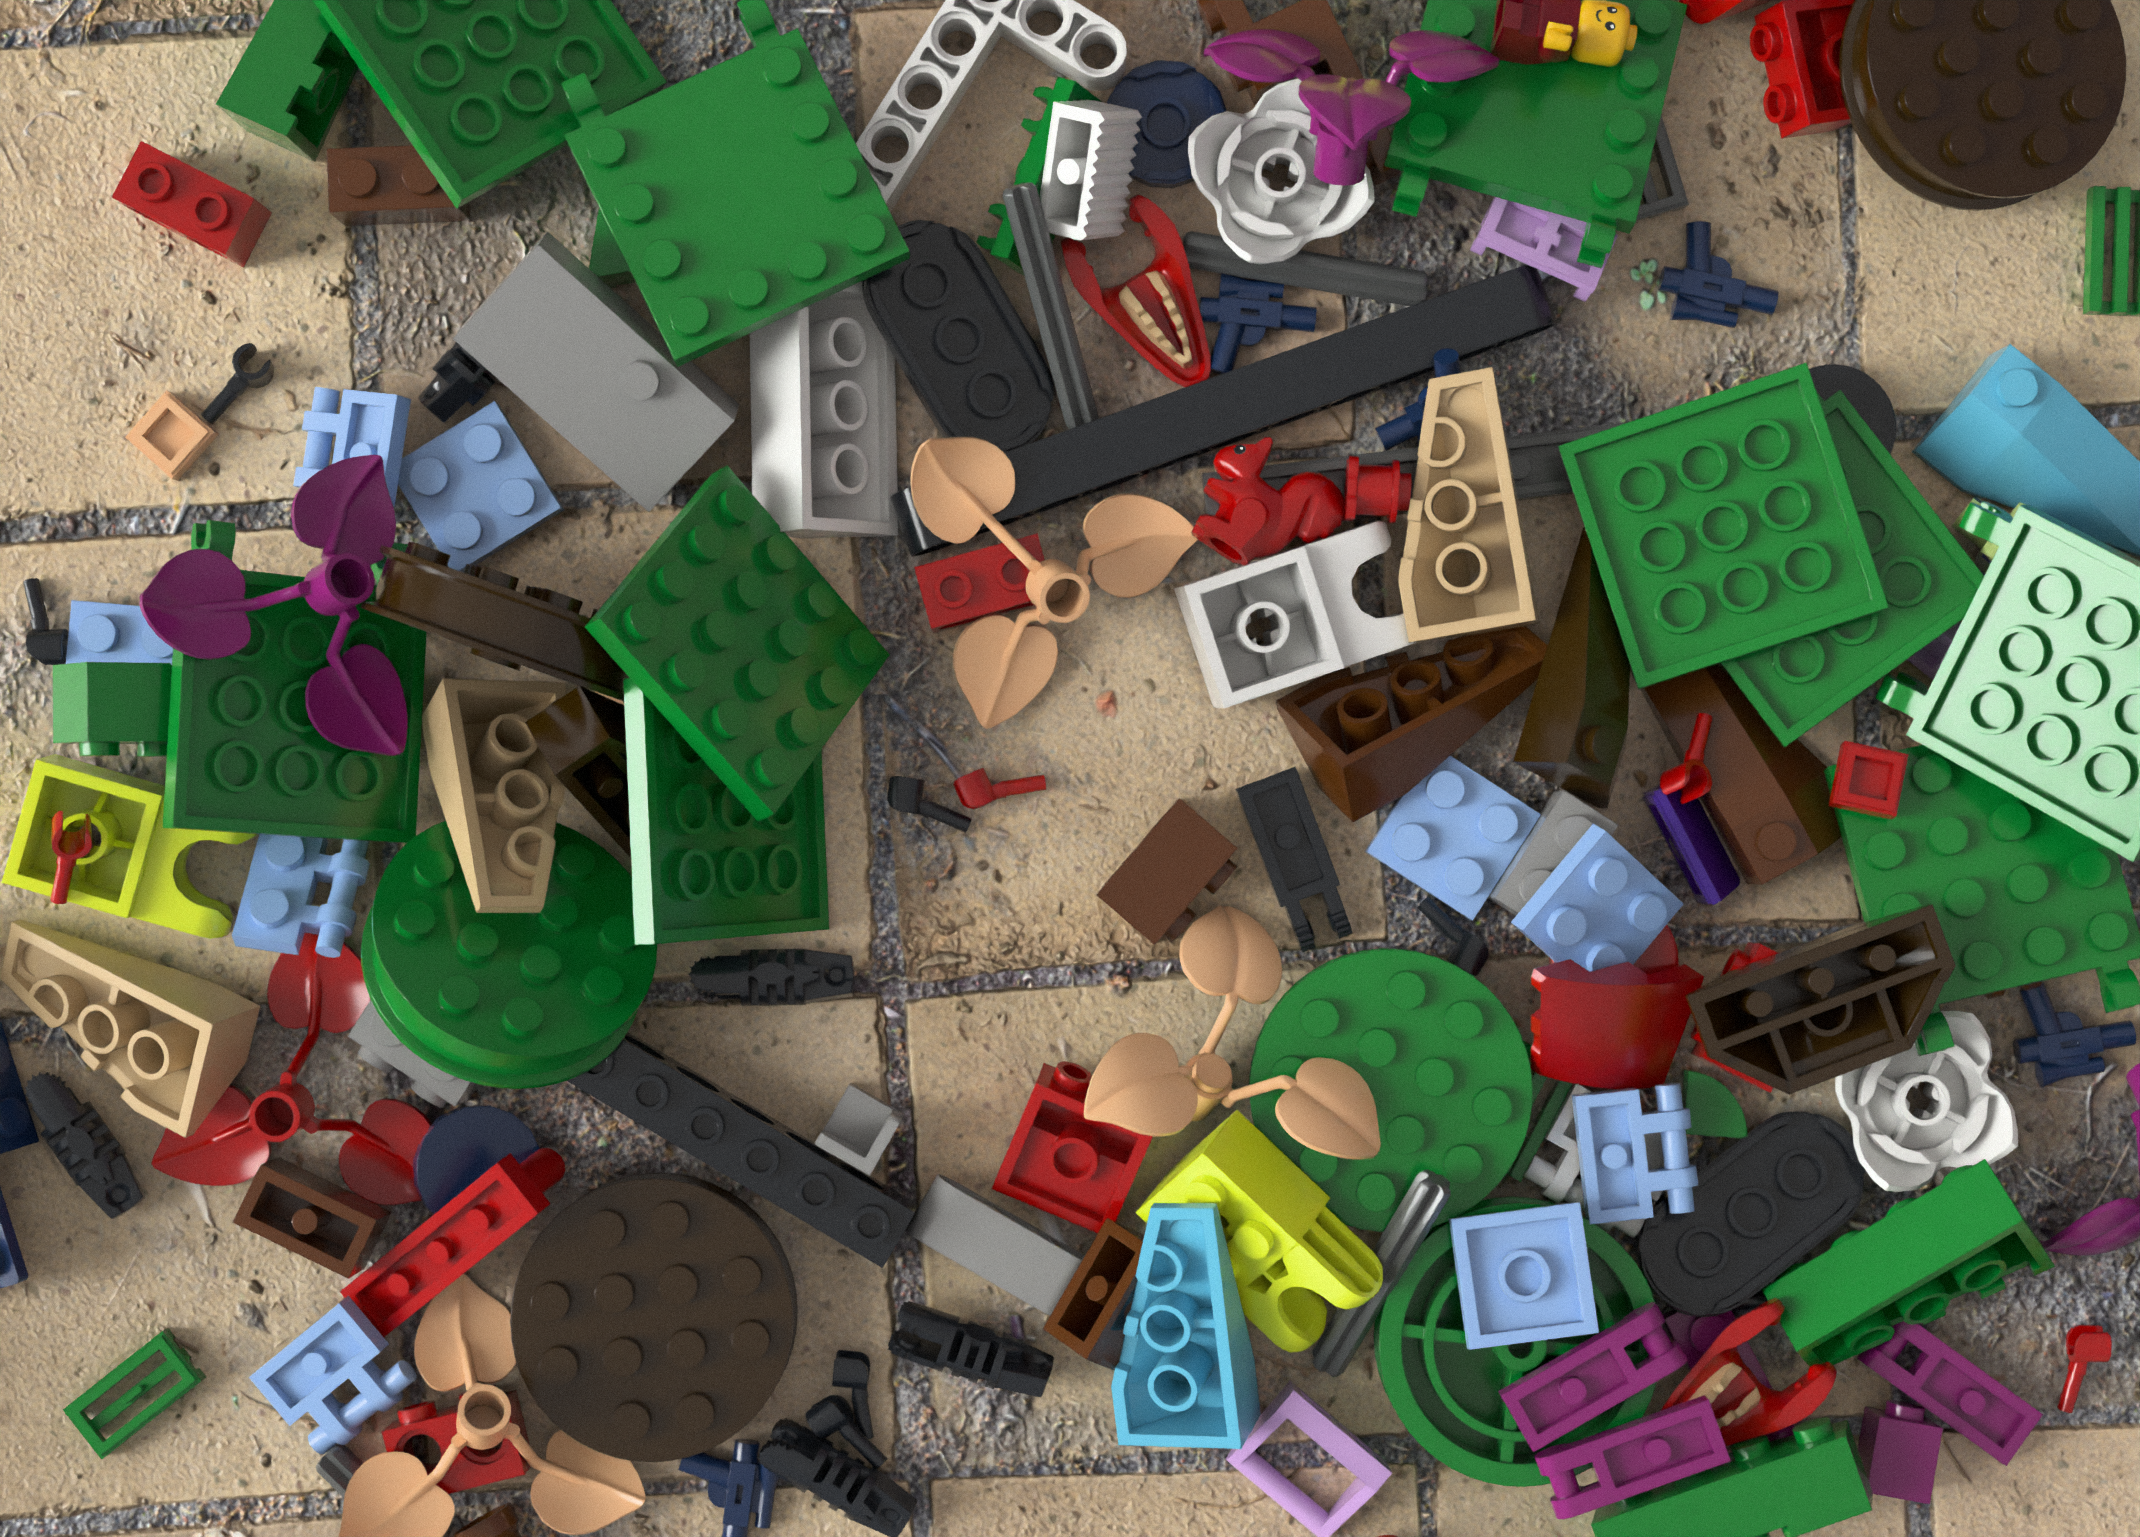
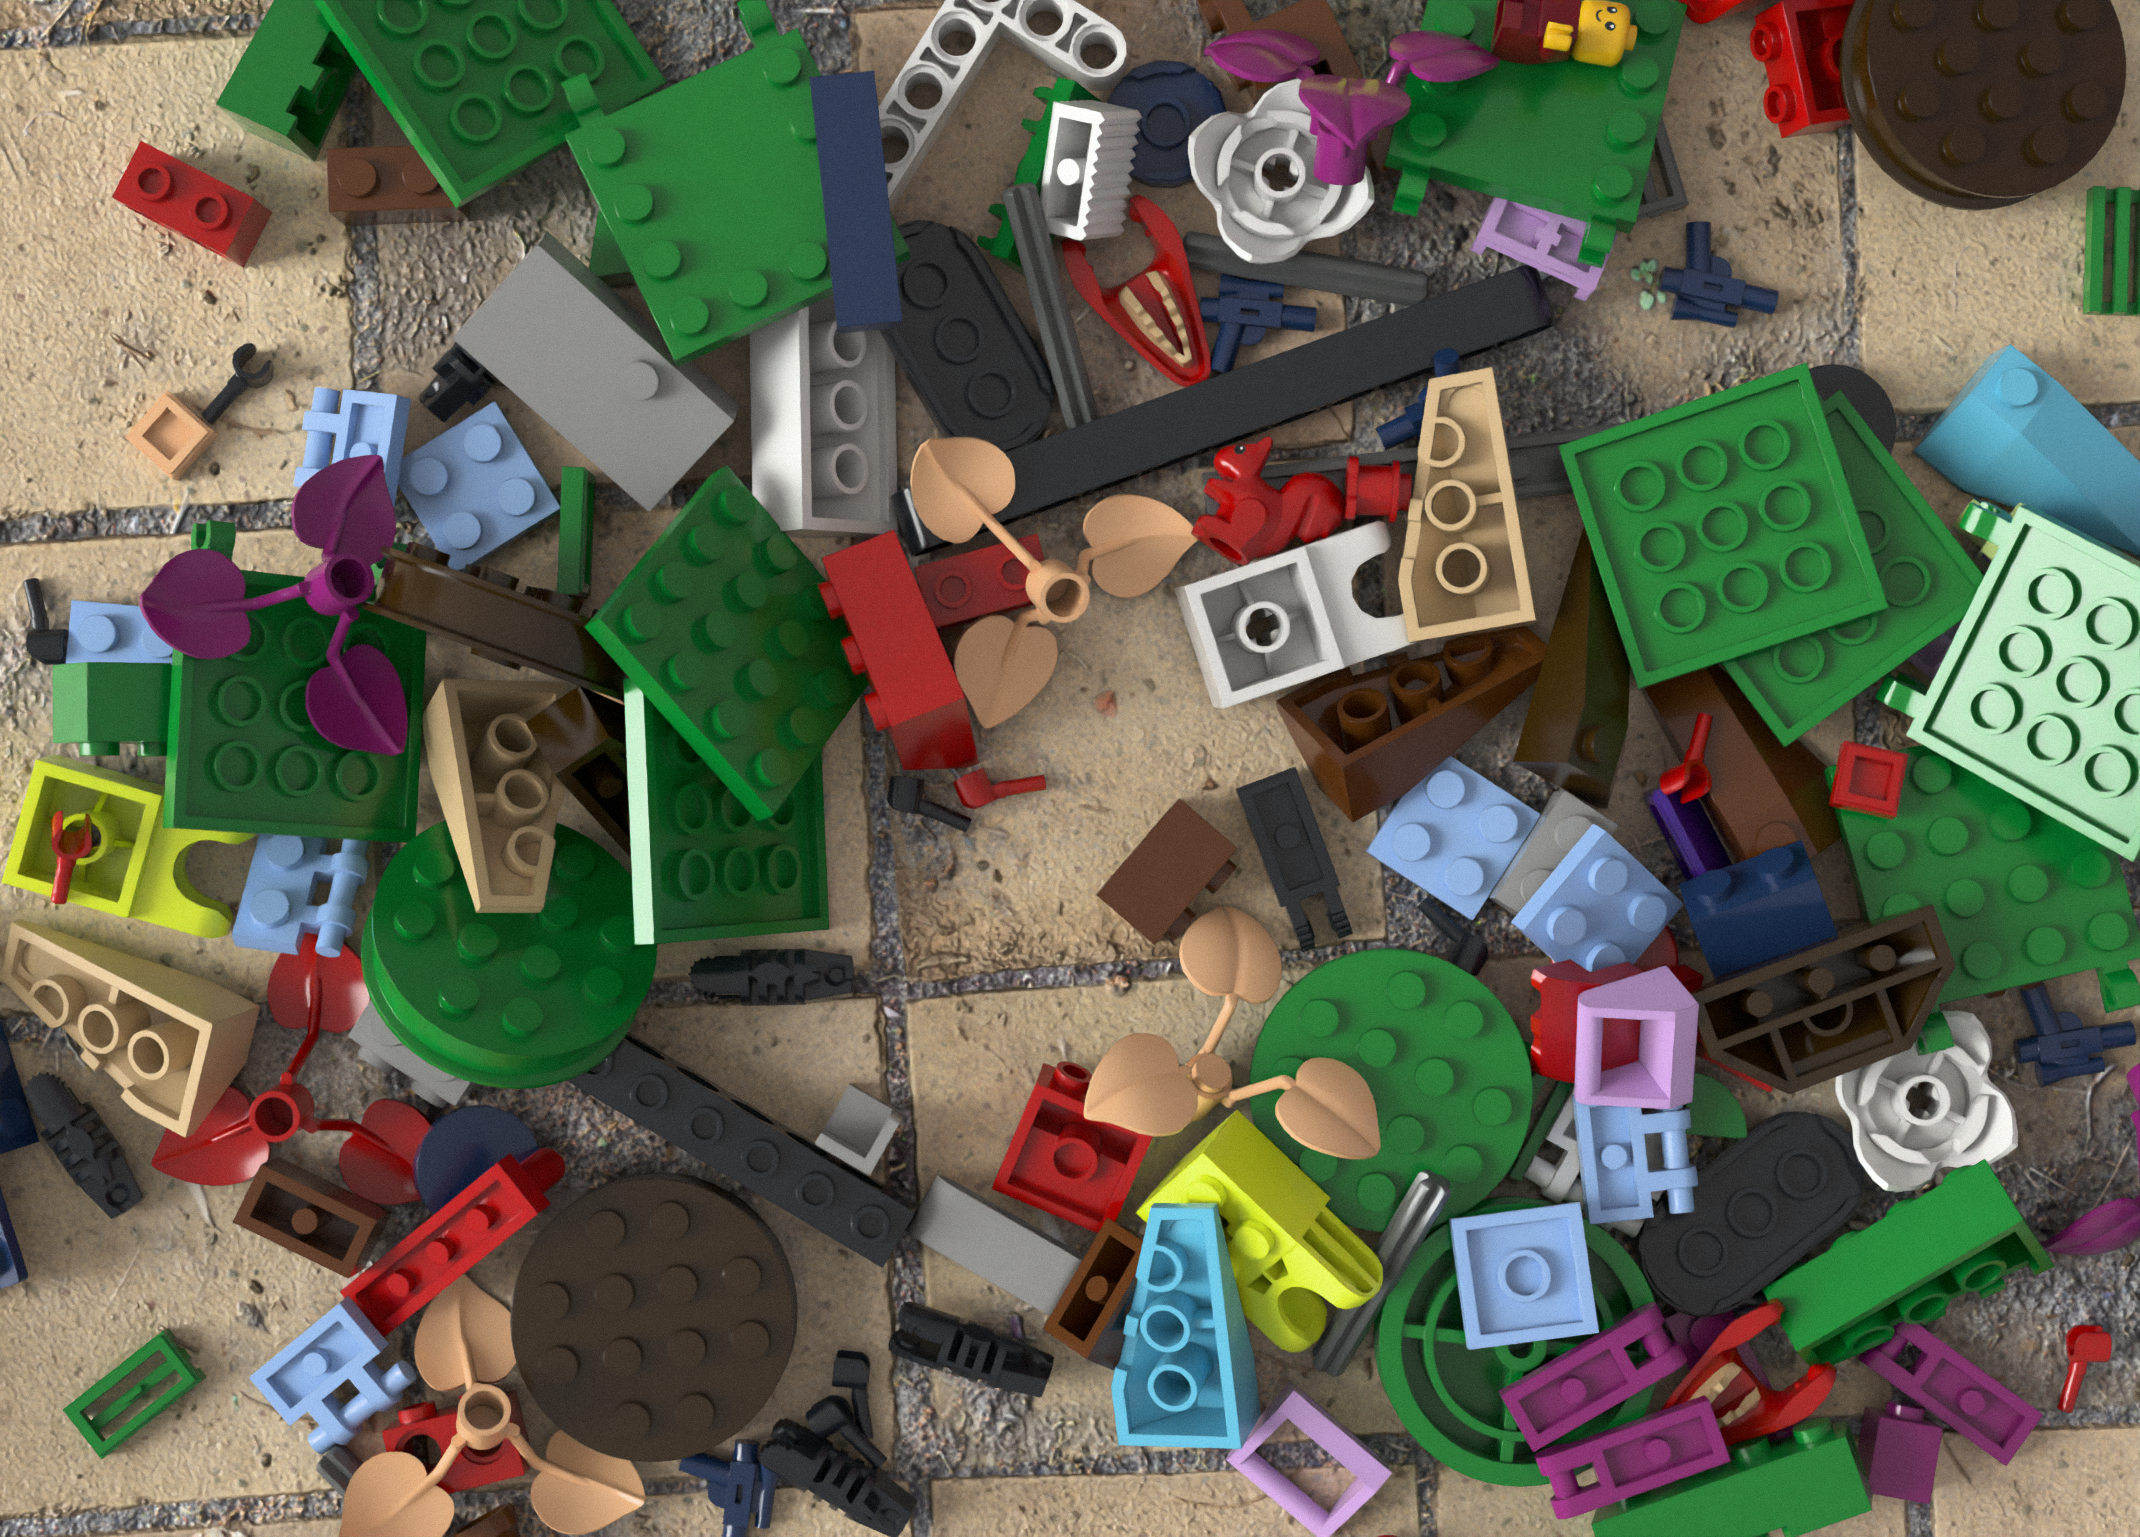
(576, 532): none -> green tile
(856, 202): none -> dark blue tile
(900, 653): none -> red wedge
(1666, 1042): none -> lavender tile
(1757, 909): none -> dark blue brick

